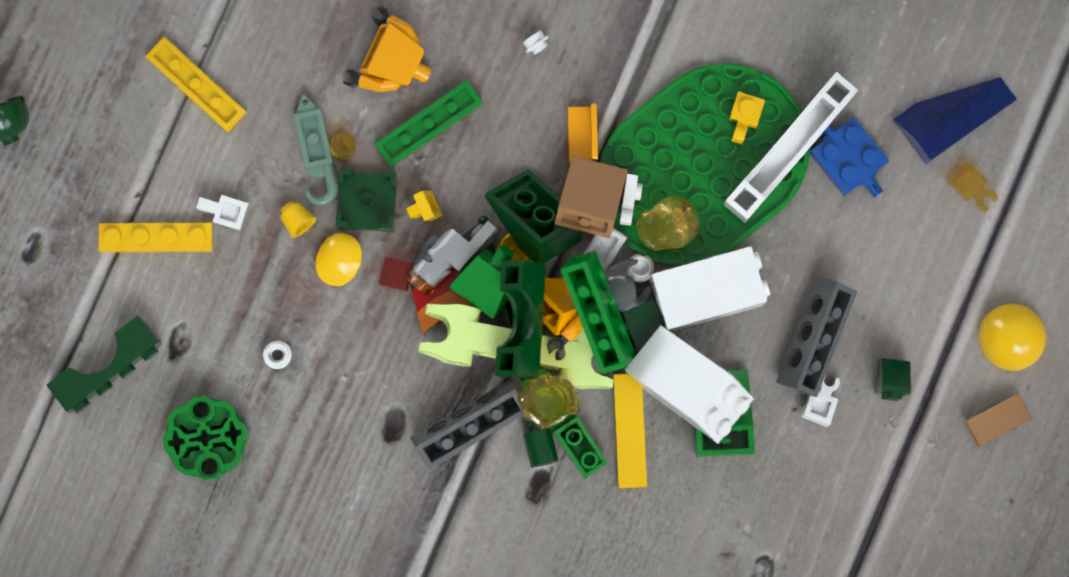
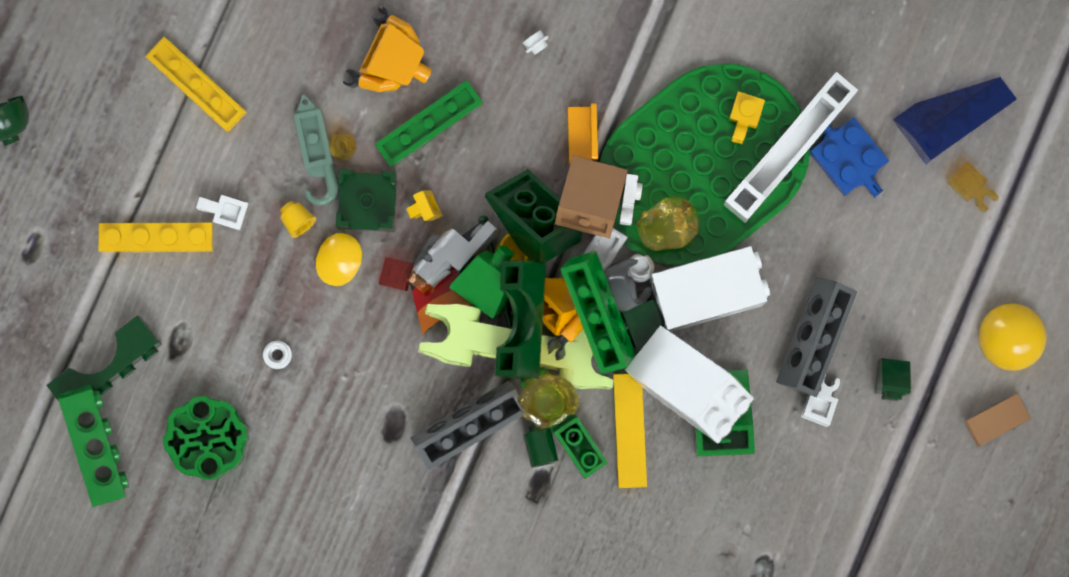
(99, 489): none -> green brick

